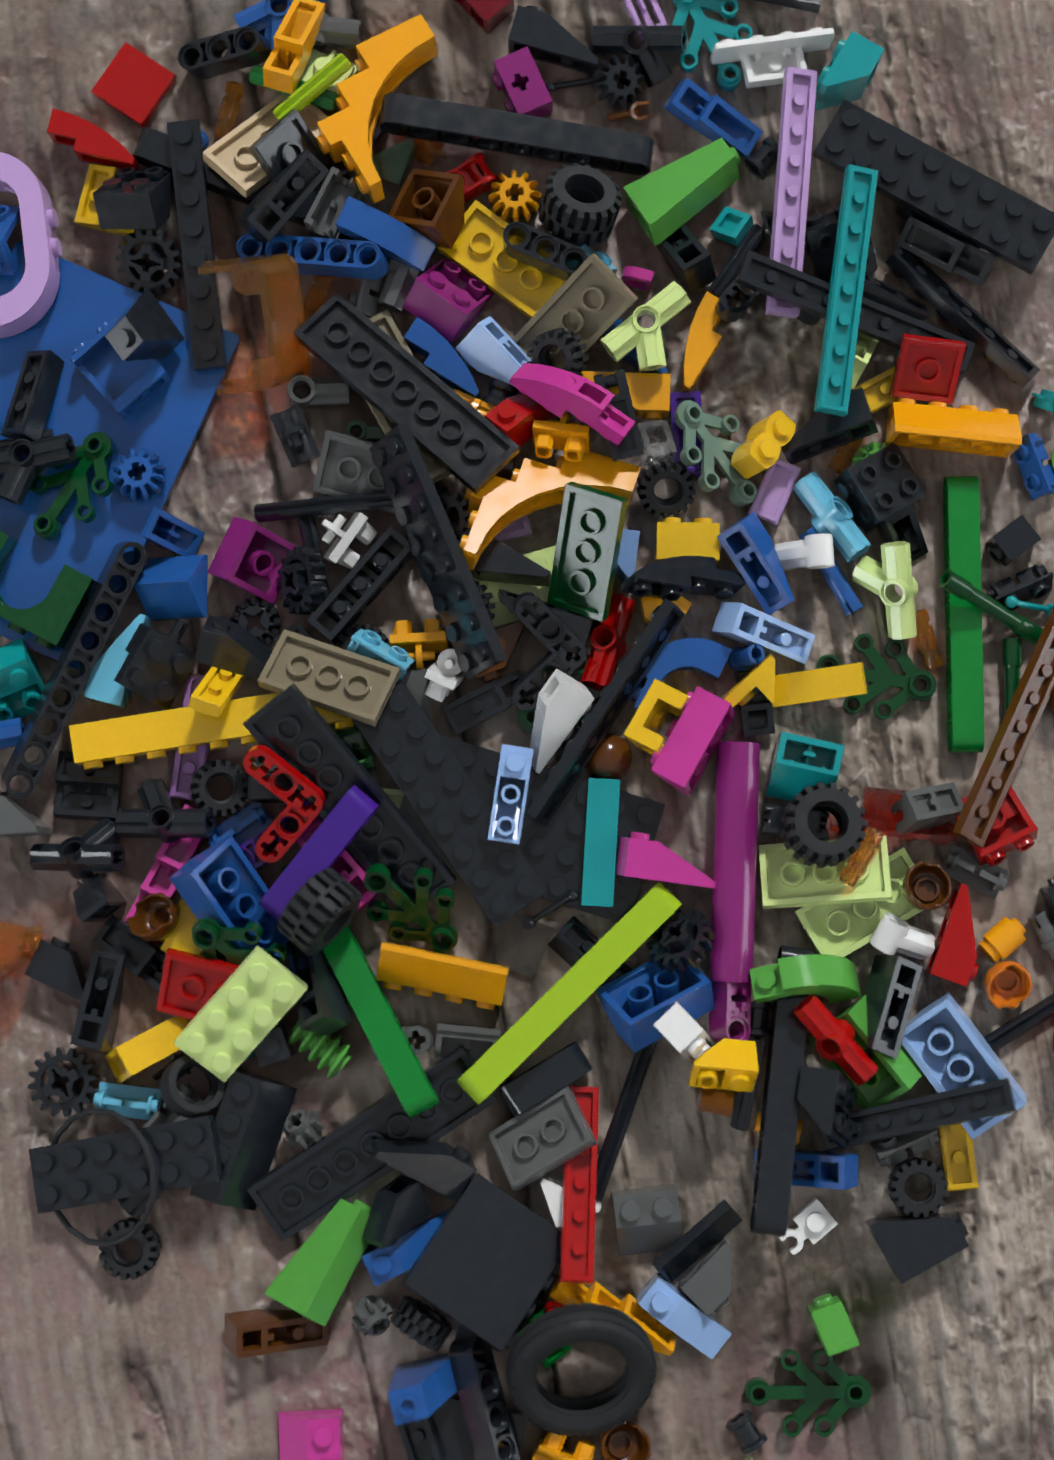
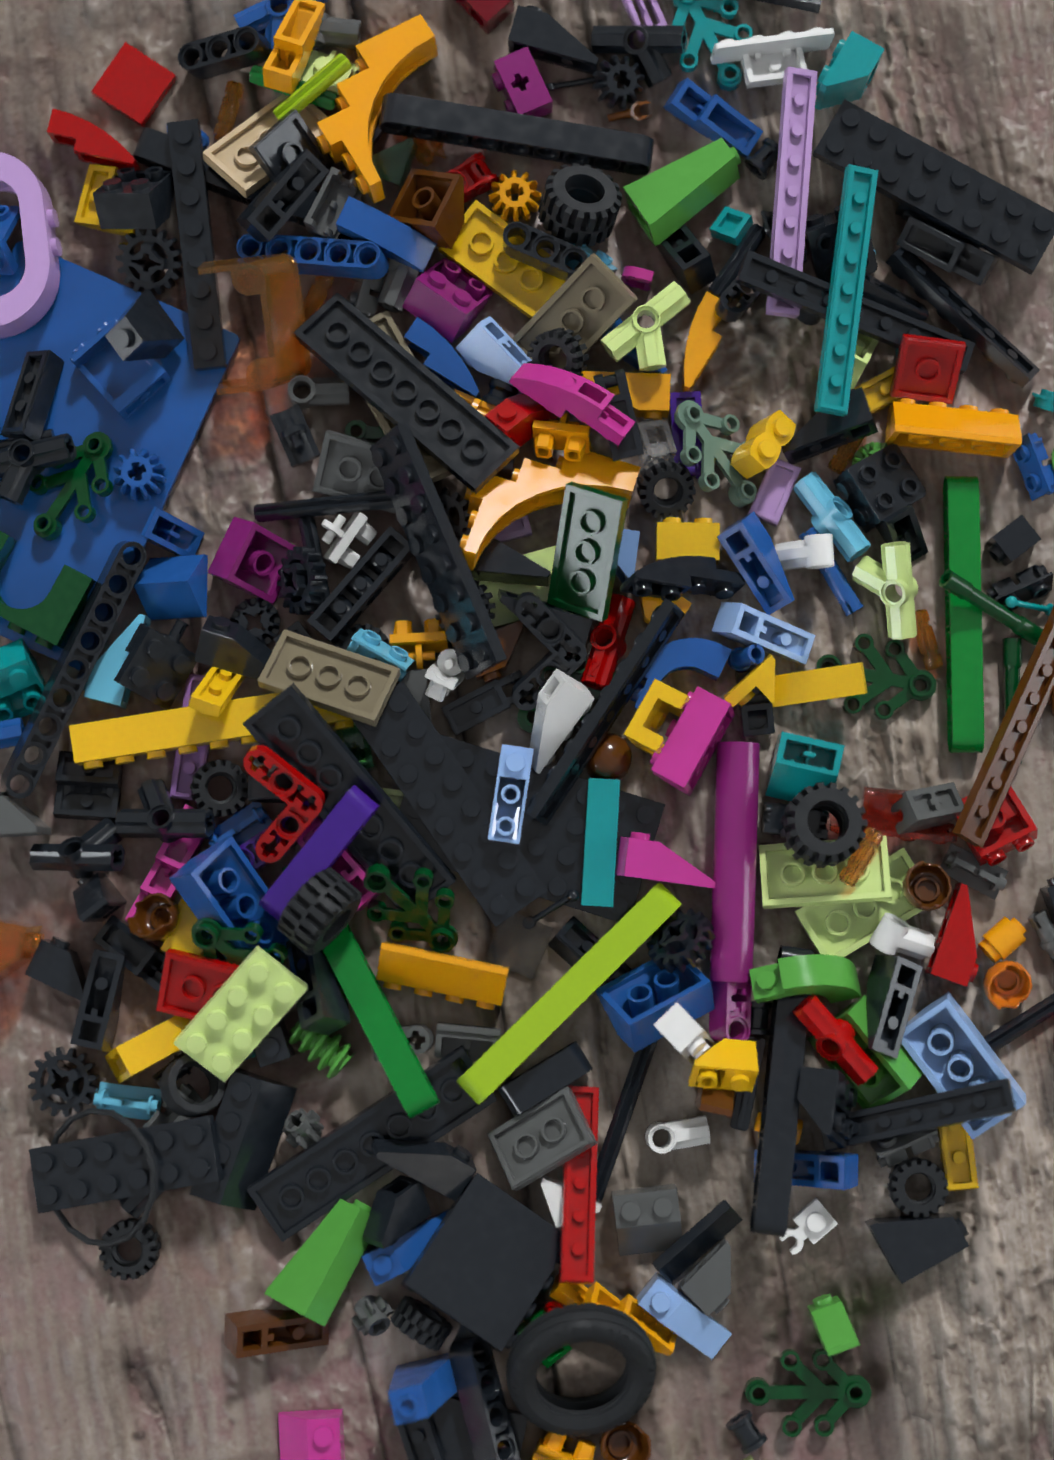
(681, 1133): none -> white piece

